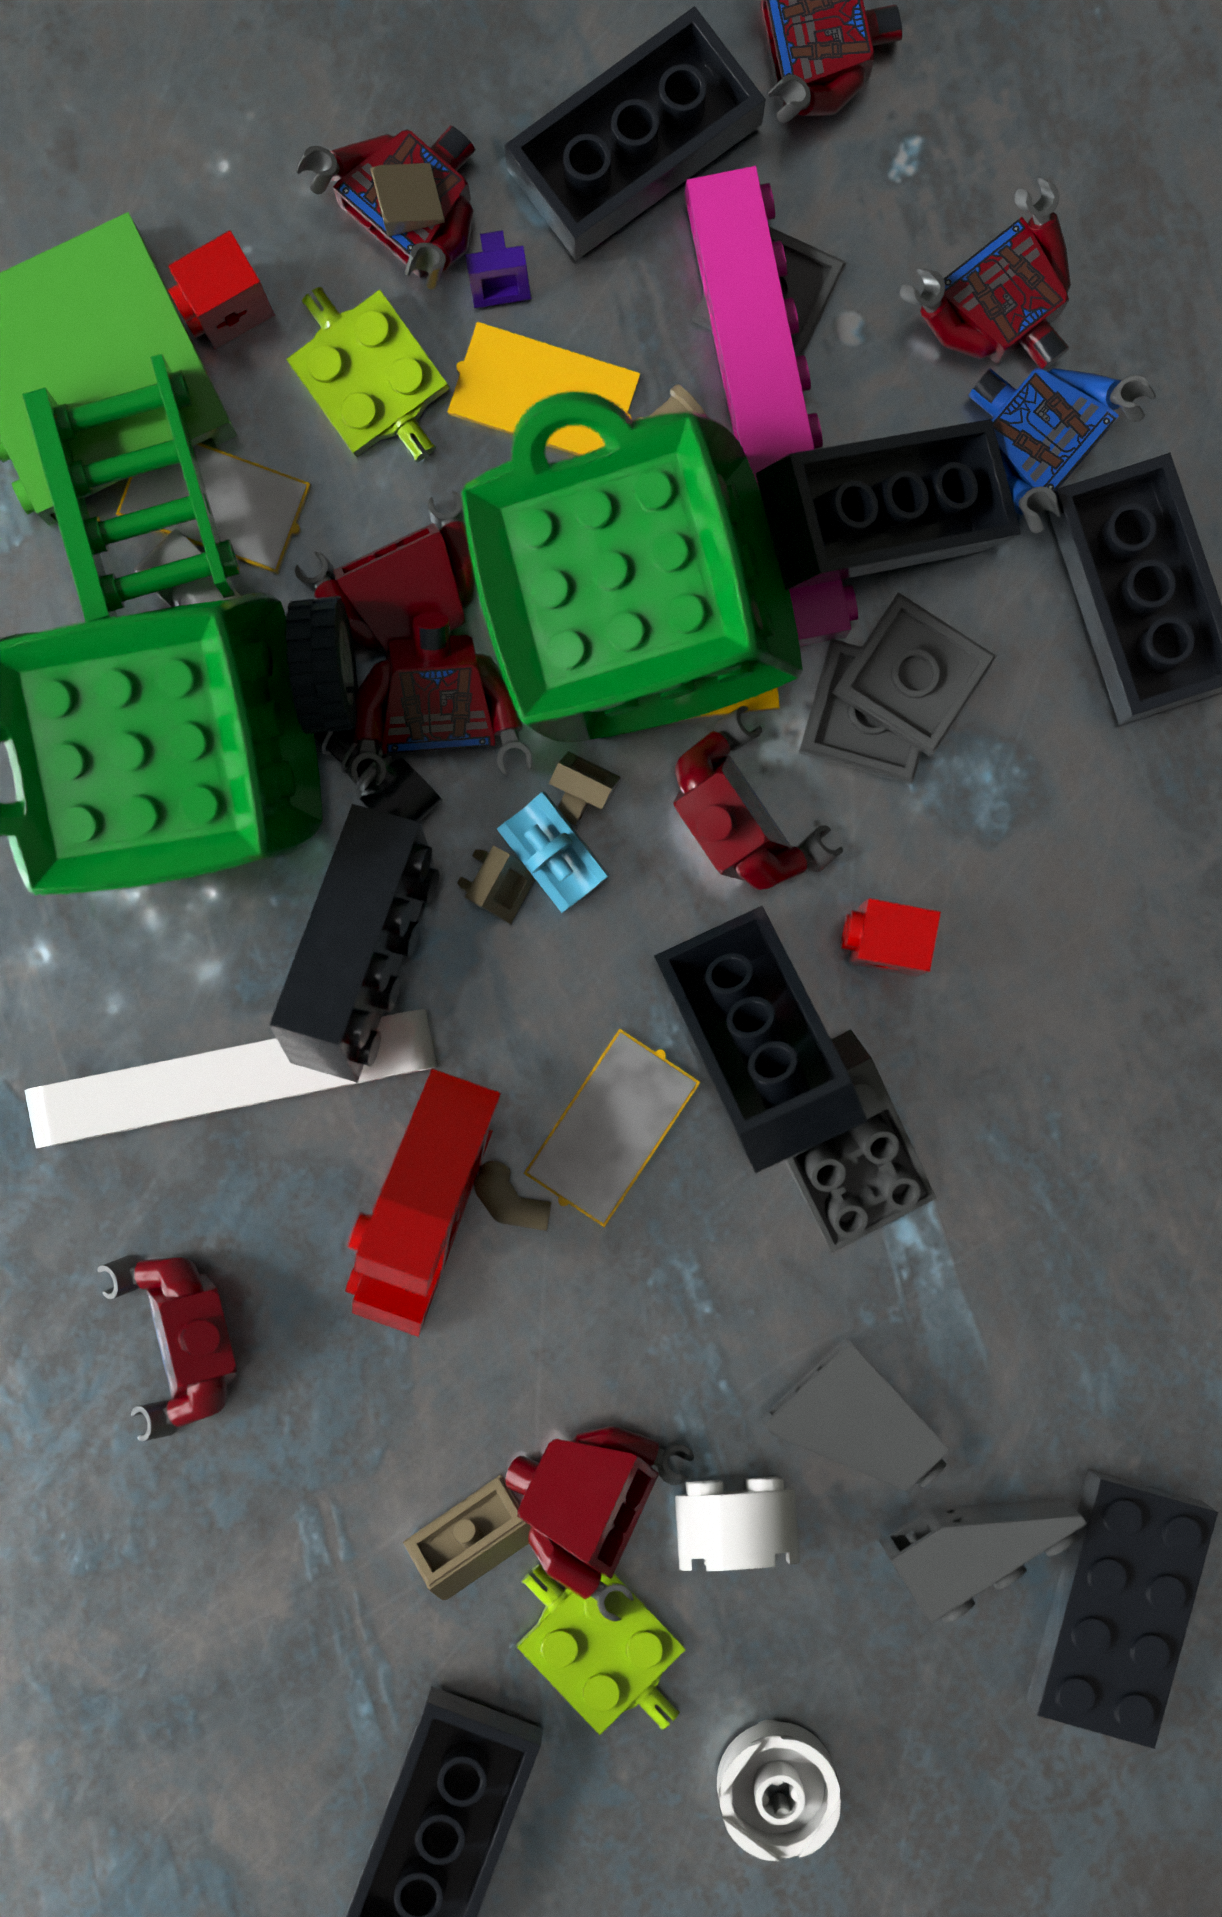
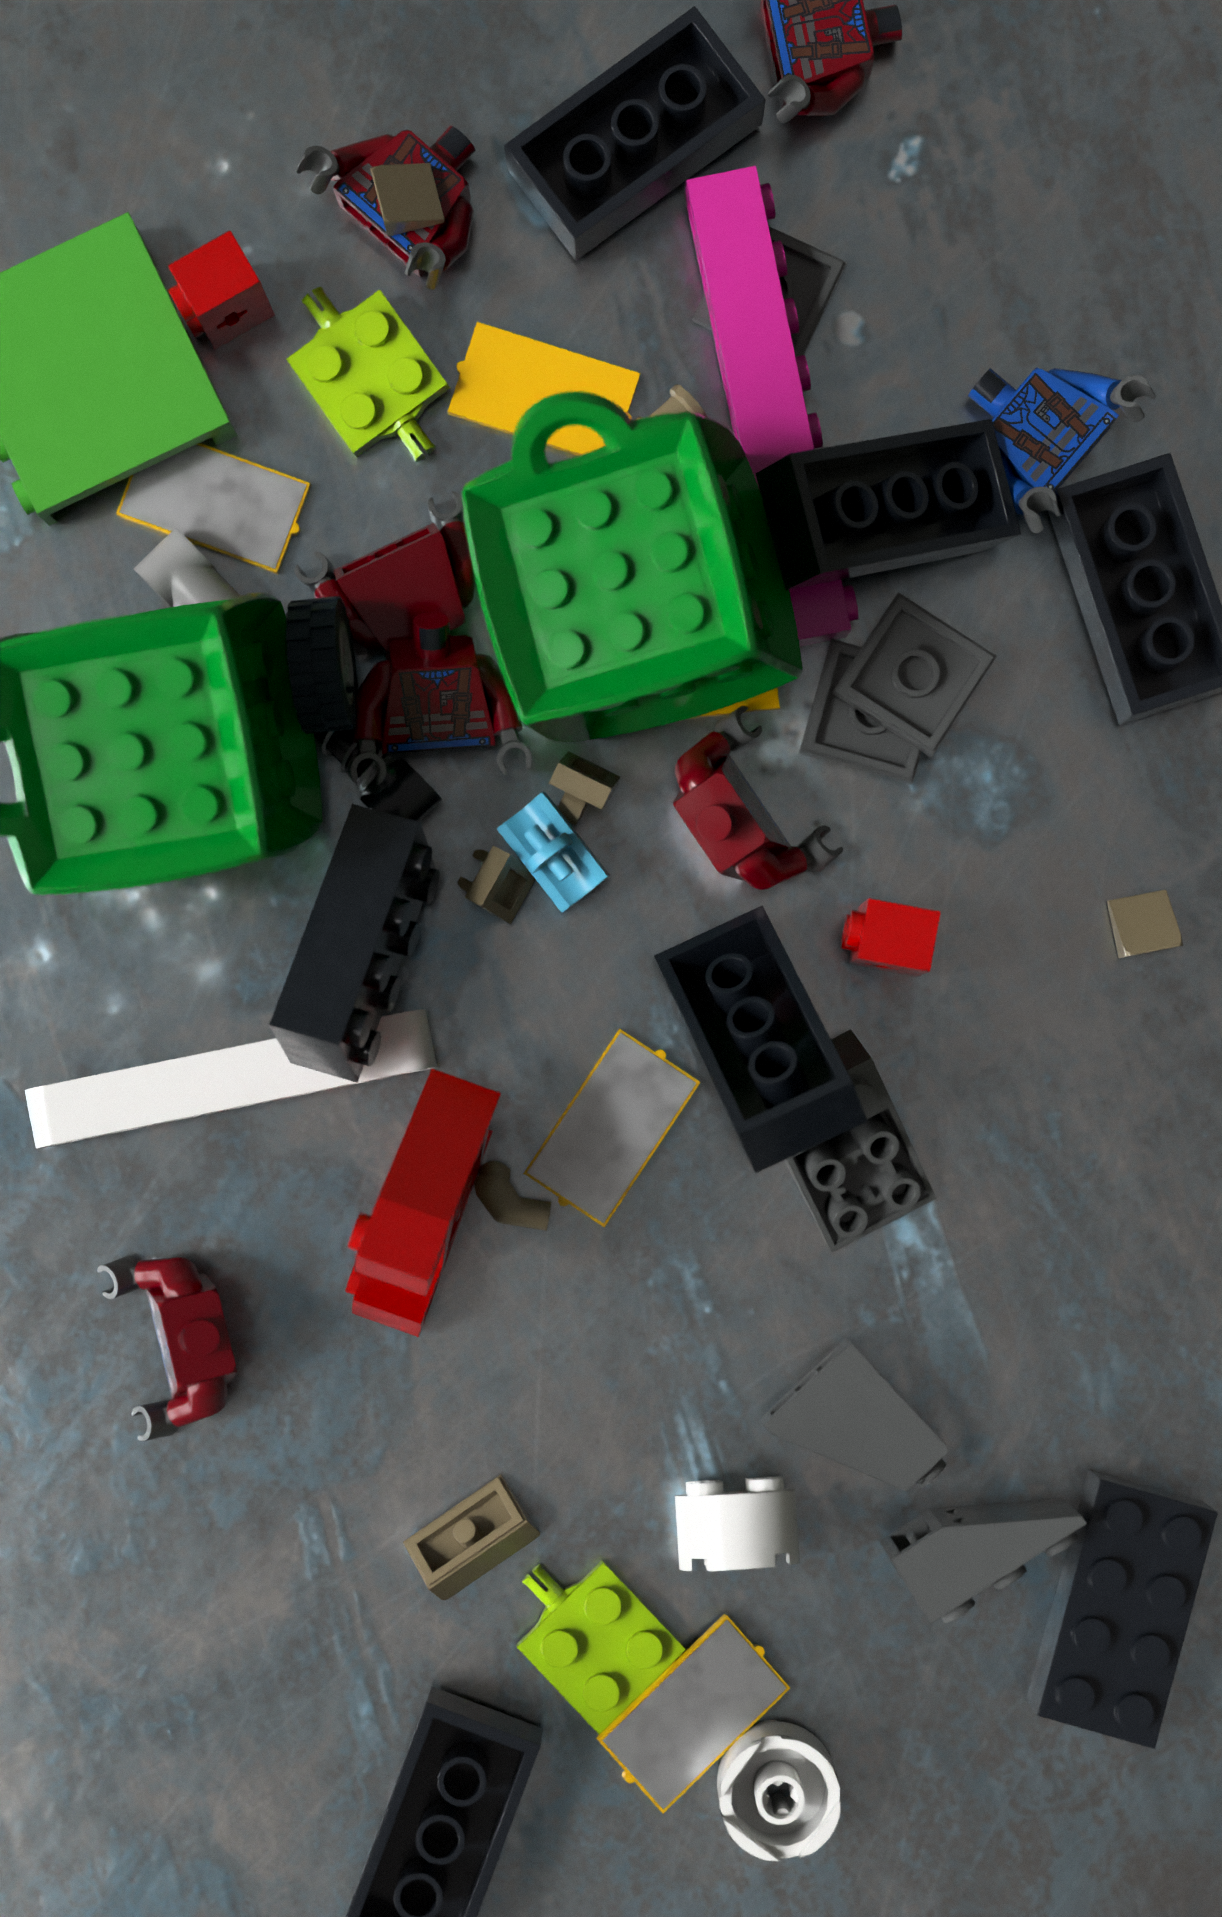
(72, 481): green fence -> none
(498, 272): dark purple tile -> none
(588, 1502): dark red torso -> none
(693, 1713): none -> flat silver piece
(1004, 290): torso -> none
(1144, 924): none -> dark tan slope

